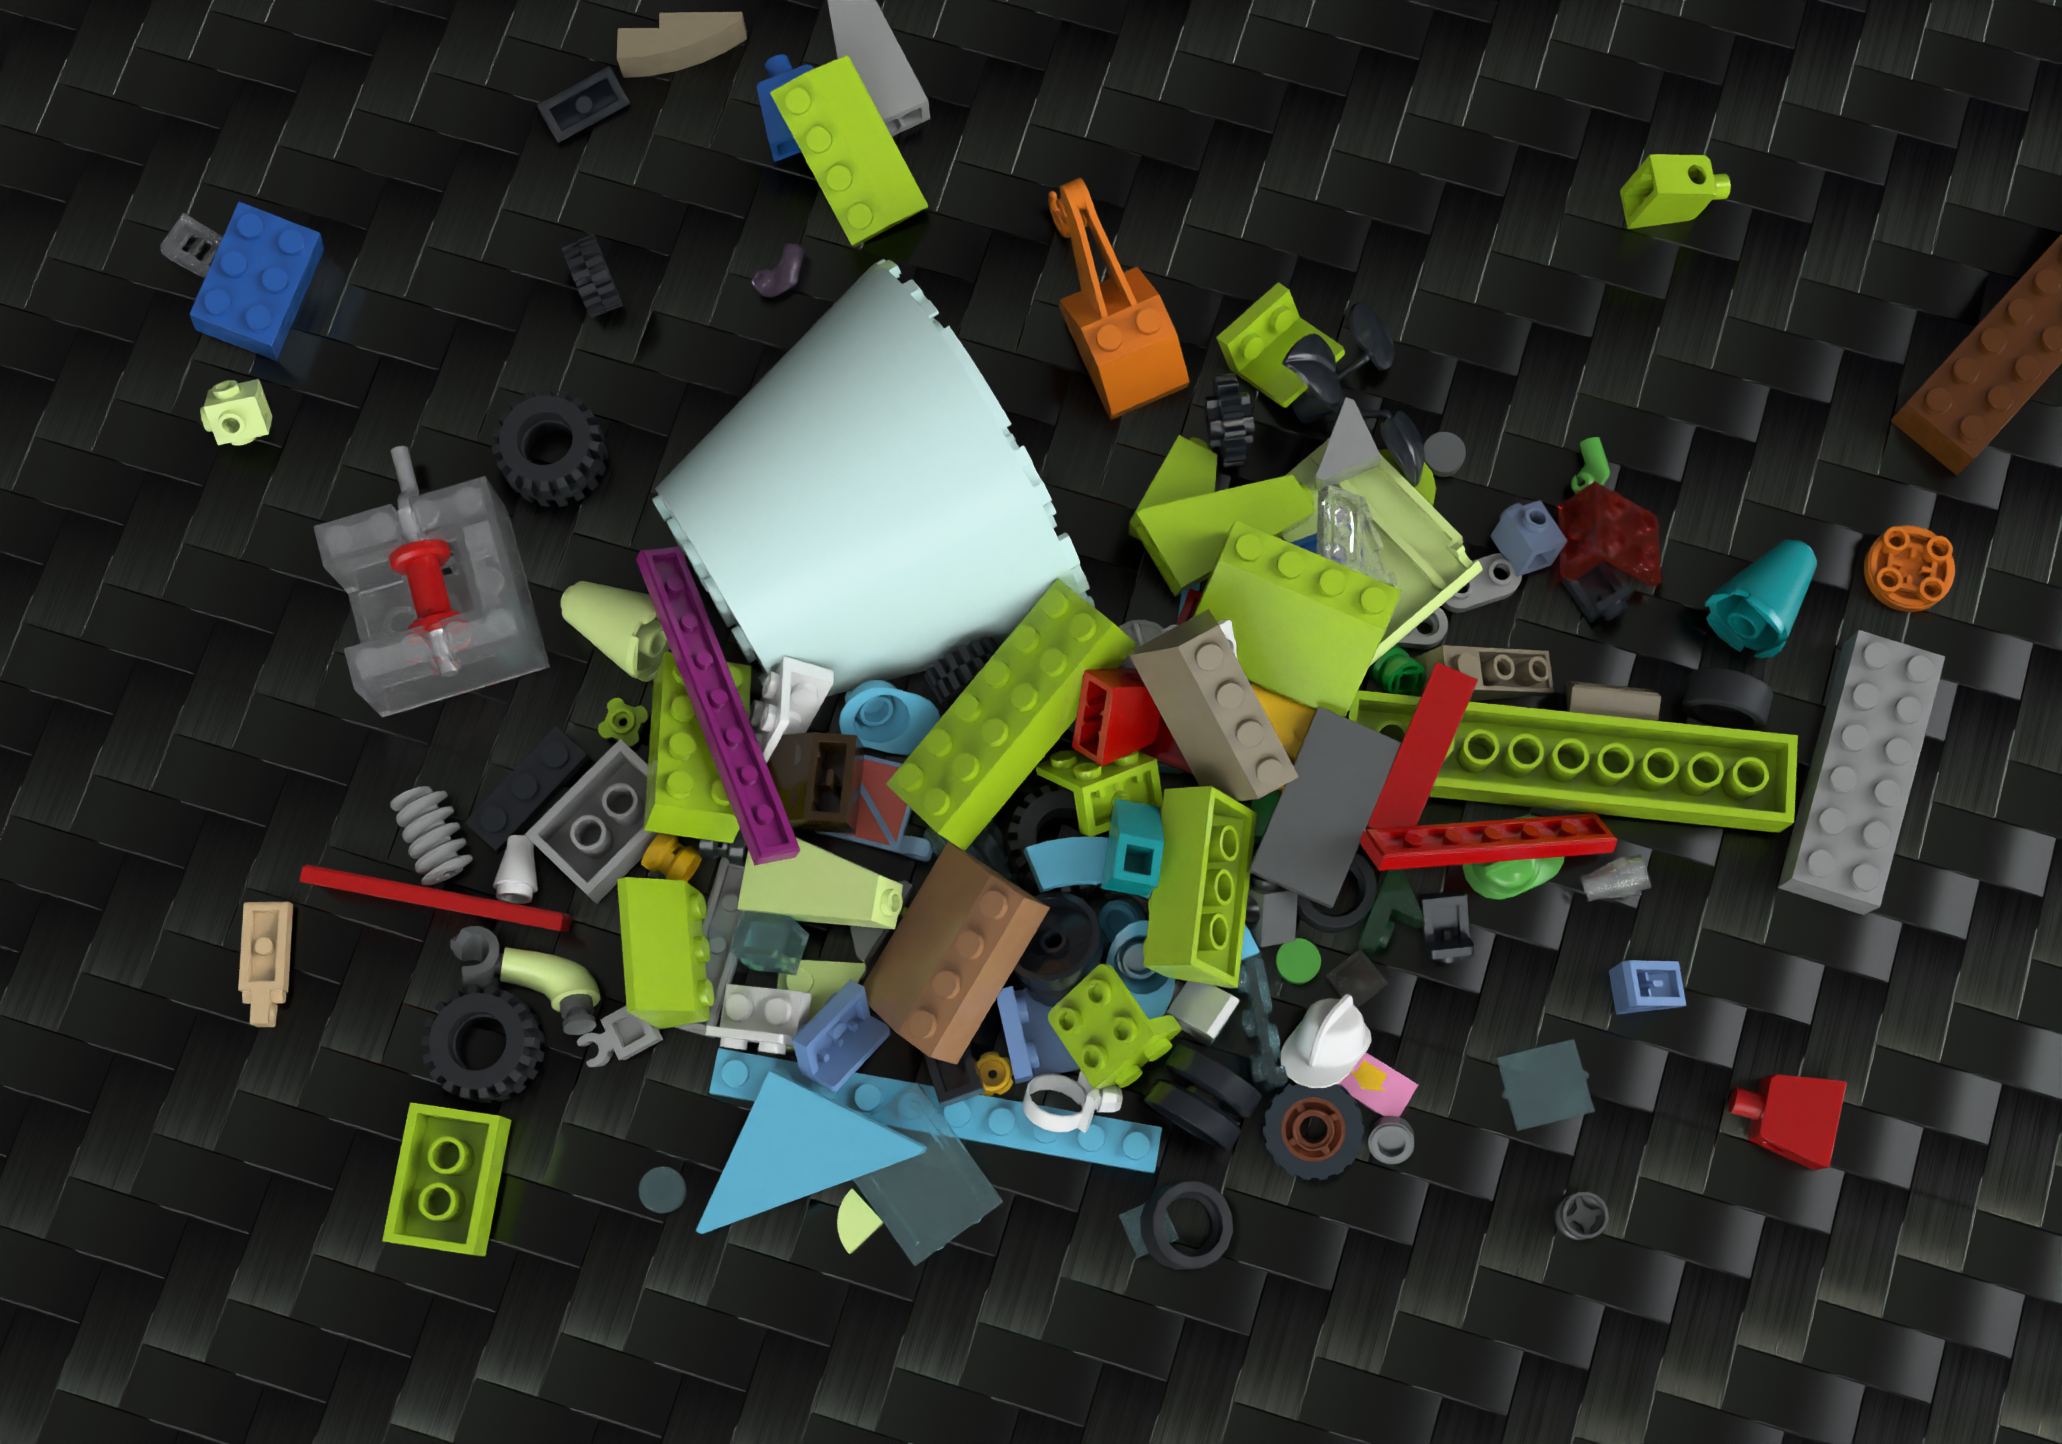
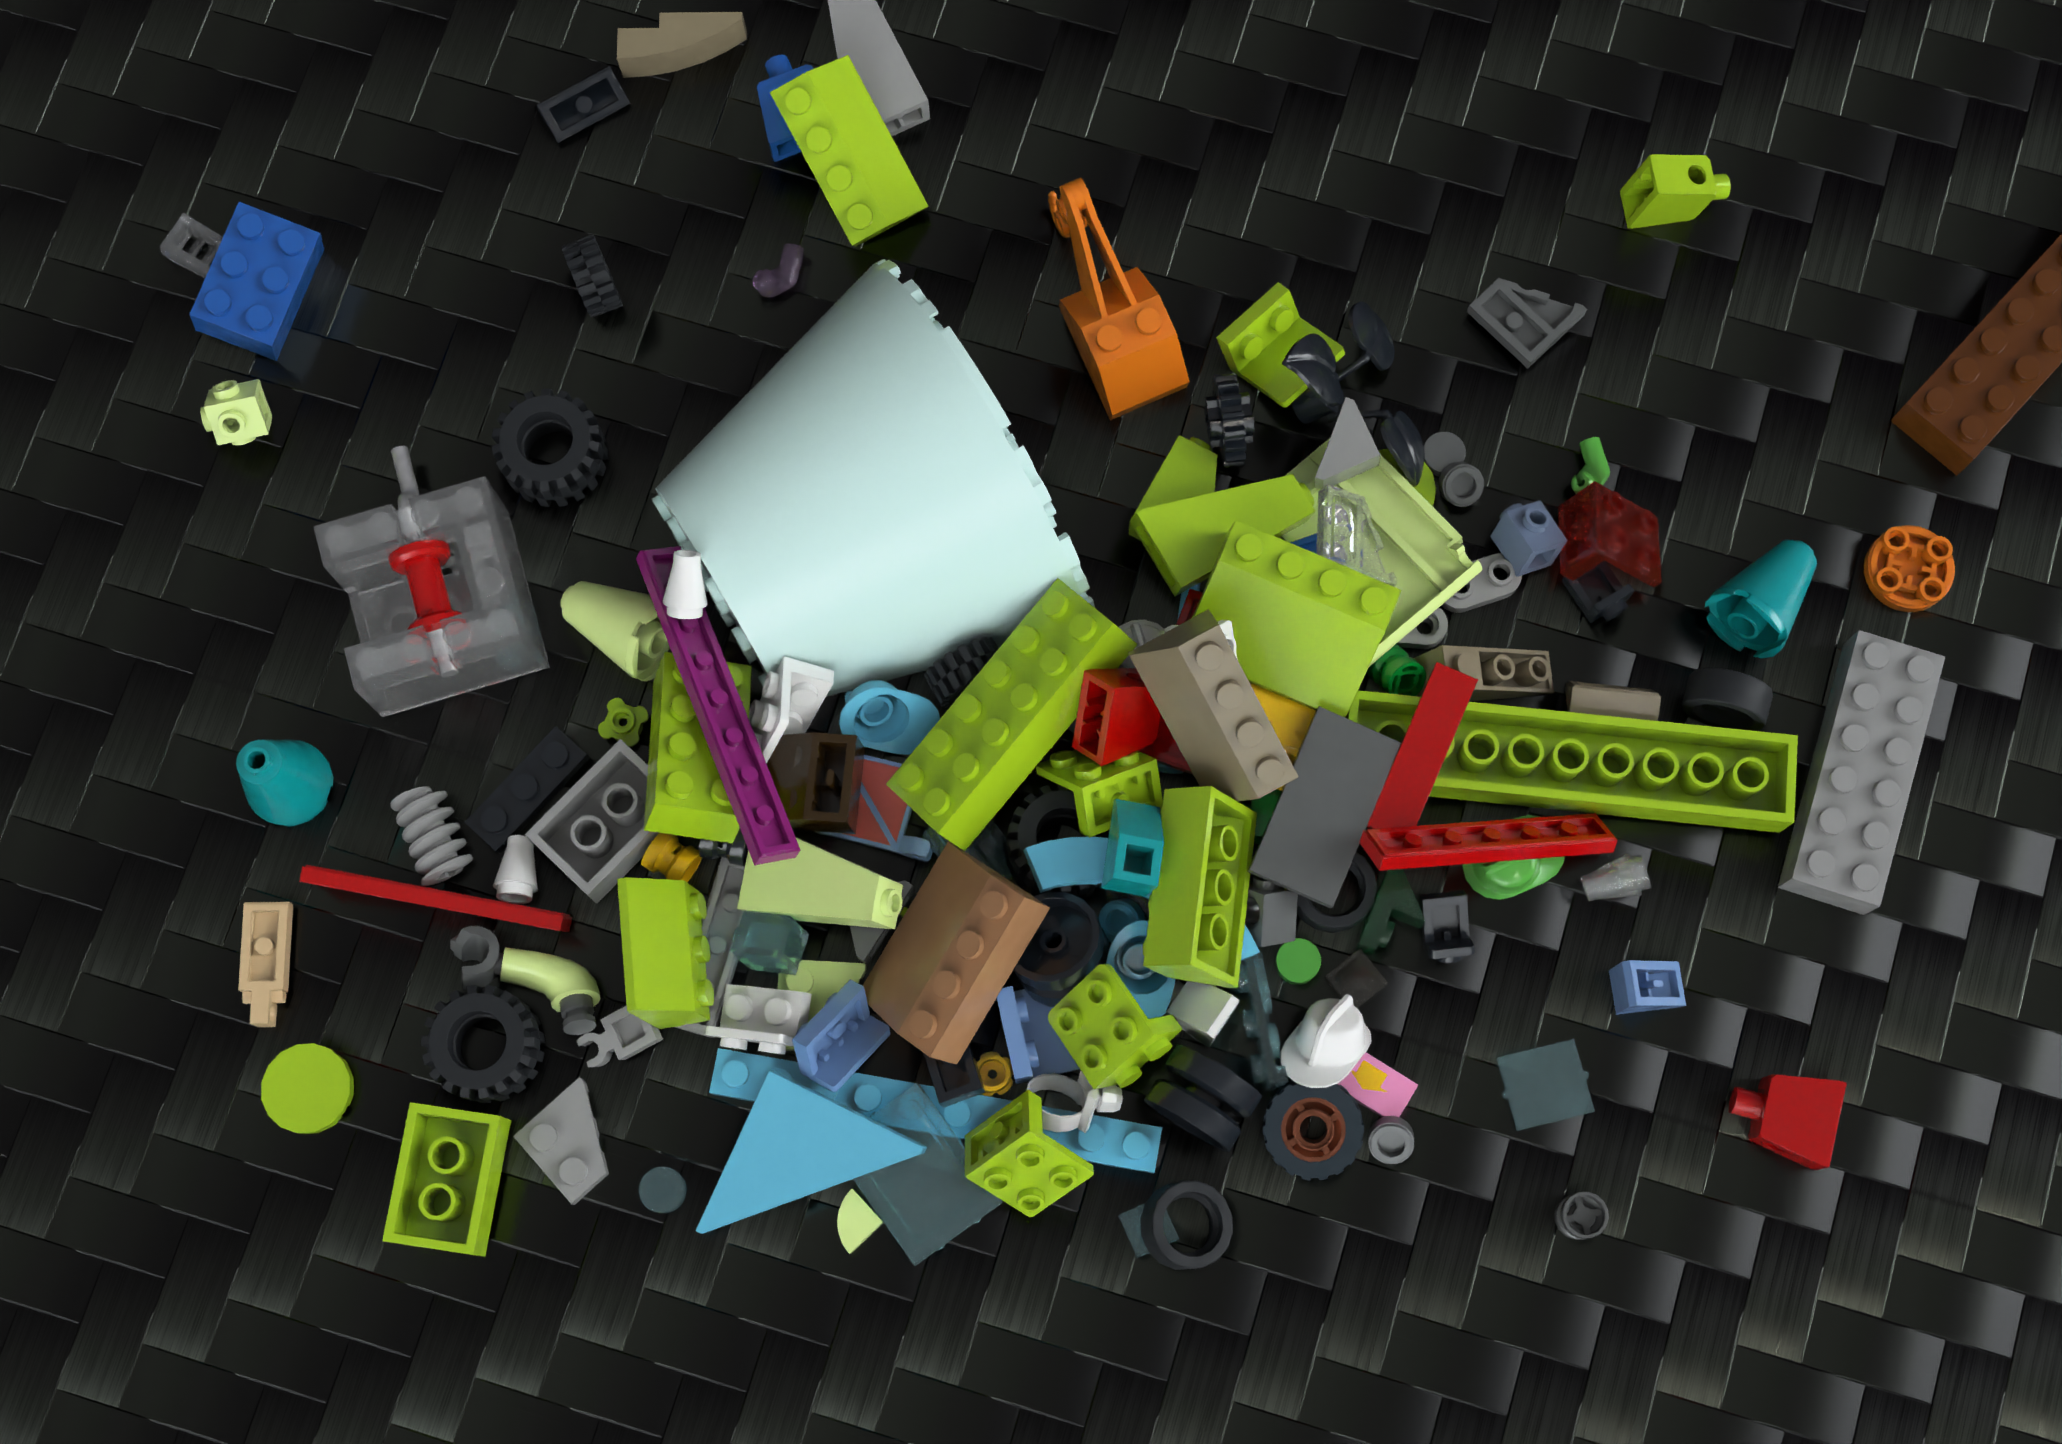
(284, 780): none -> teal cone
(307, 1088): none -> lime tile
(567, 1143): none -> light grey wing
(685, 587): none -> white cone
(1019, 1161): none -> lime bracket
(1461, 484): none -> dark grey tile
(1523, 319): none -> dark grey wing

